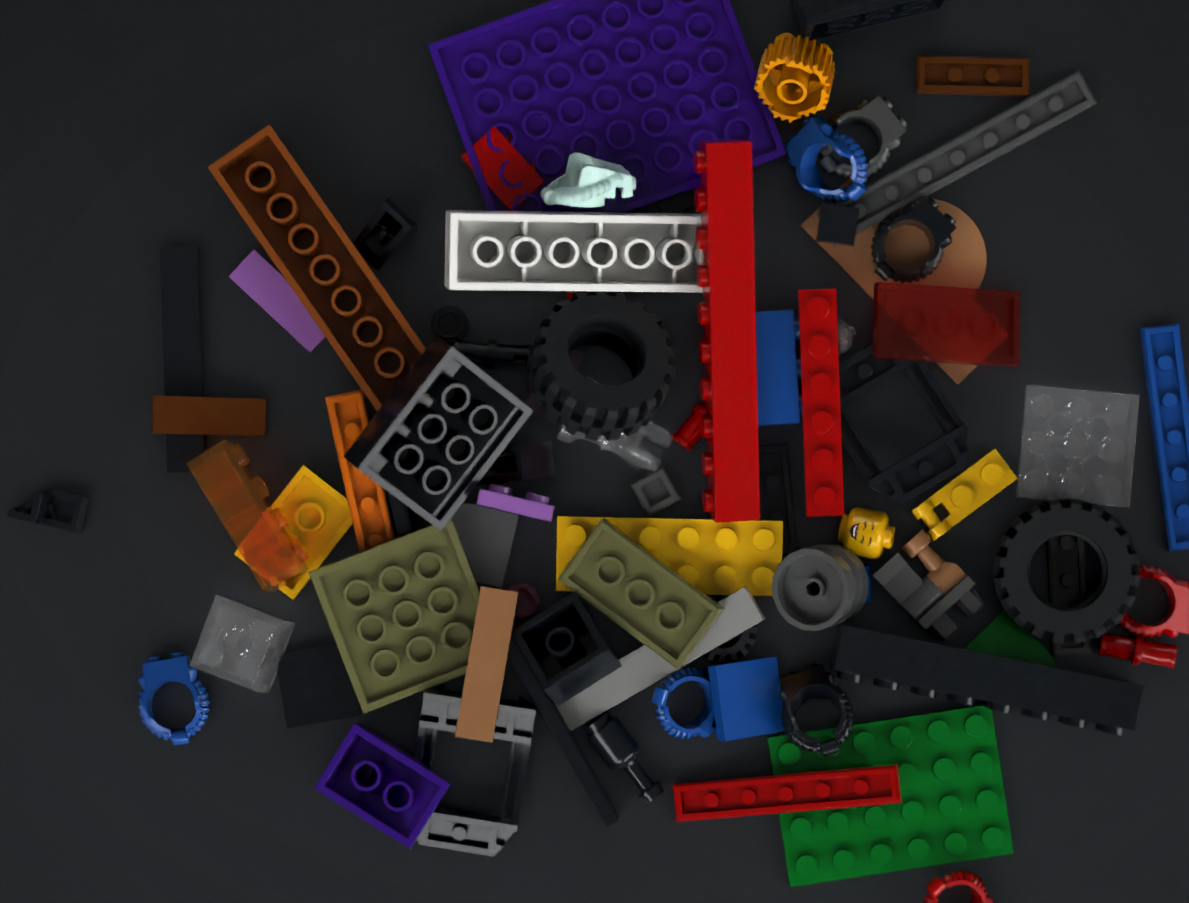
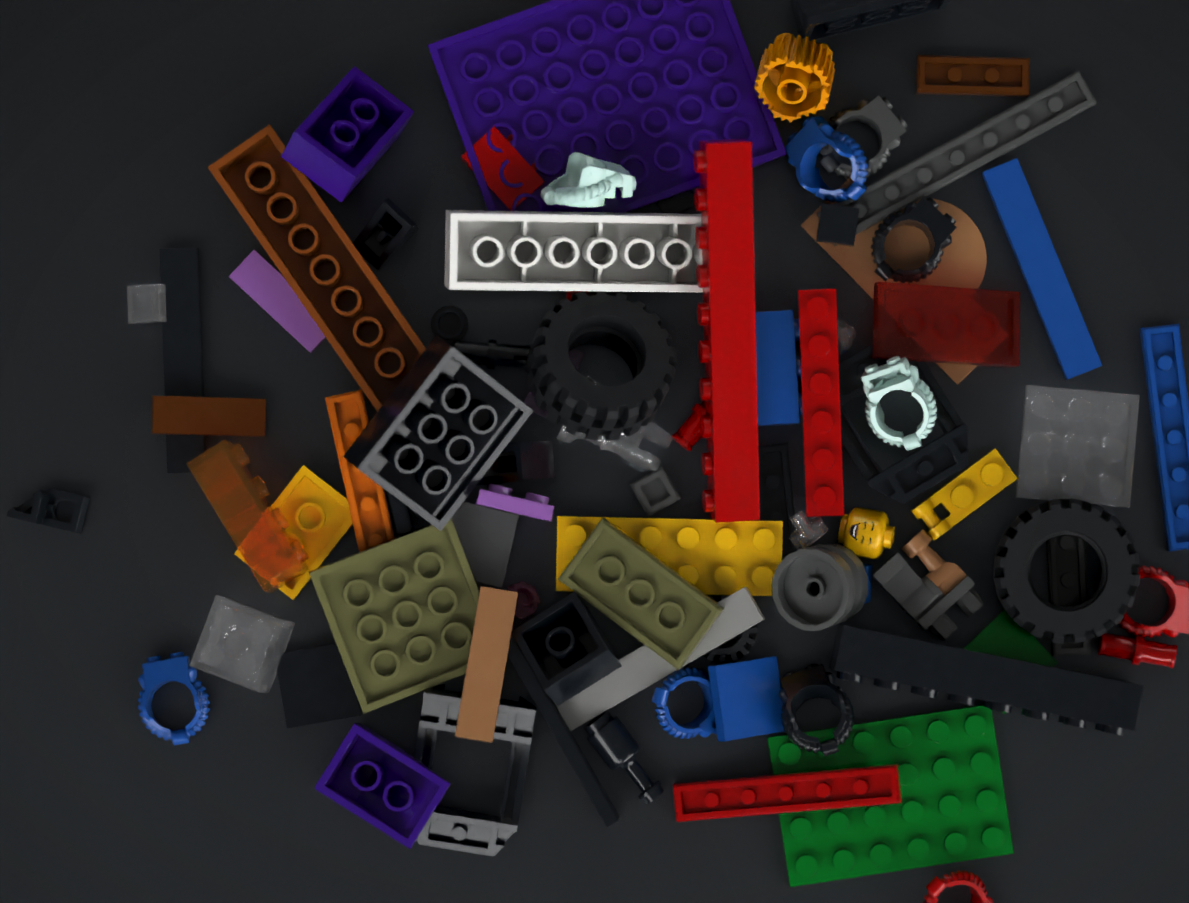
(146, 304): none -> clear tile
(347, 134): none -> dark purple brick
(806, 530): none -> clear tile
(892, 376): none -> light aqua piece
(1041, 269): none -> blue tile

